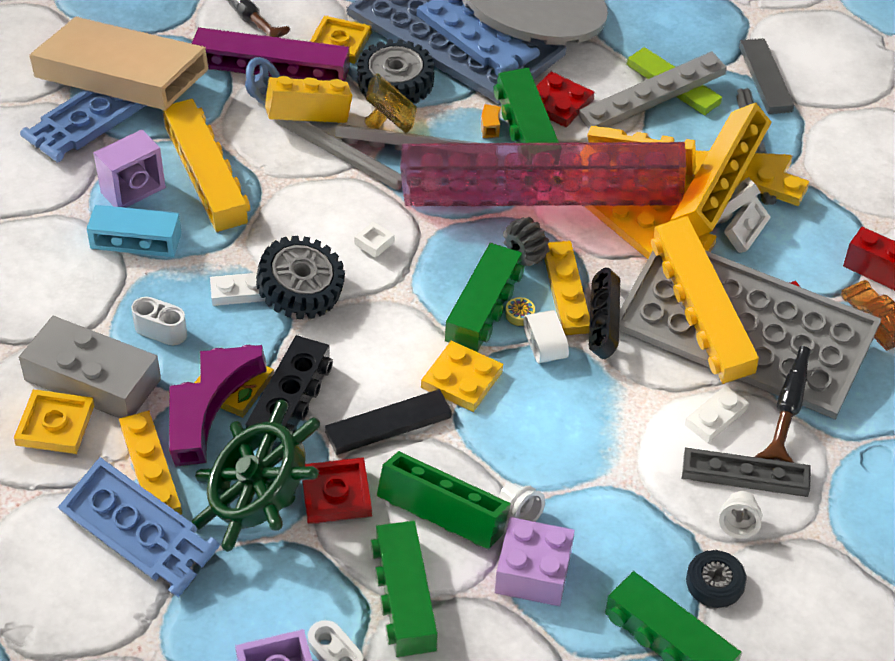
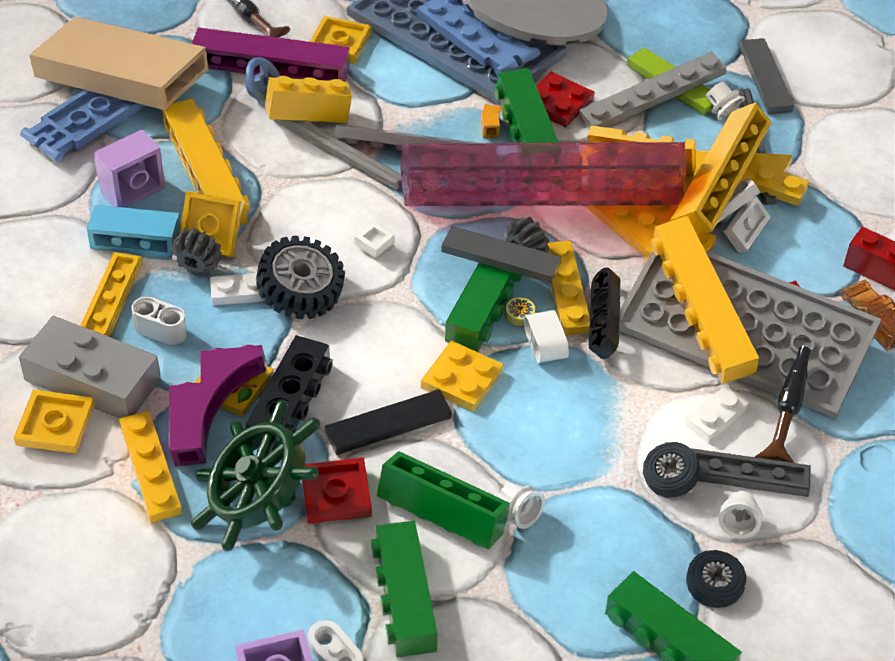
(112, 293): none -> yellow tile
(138, 526): medium blue hinge -> none
(196, 251): none -> dark grey gear
(216, 216): none -> yellow tile
(389, 105): clear yellow tile -> none
(400, 64): wheel -> none
(501, 254): none -> dark grey tile
(534, 561): lavender brick -> none
(671, 455): none -> black bush
(724, 100): none -> white piece

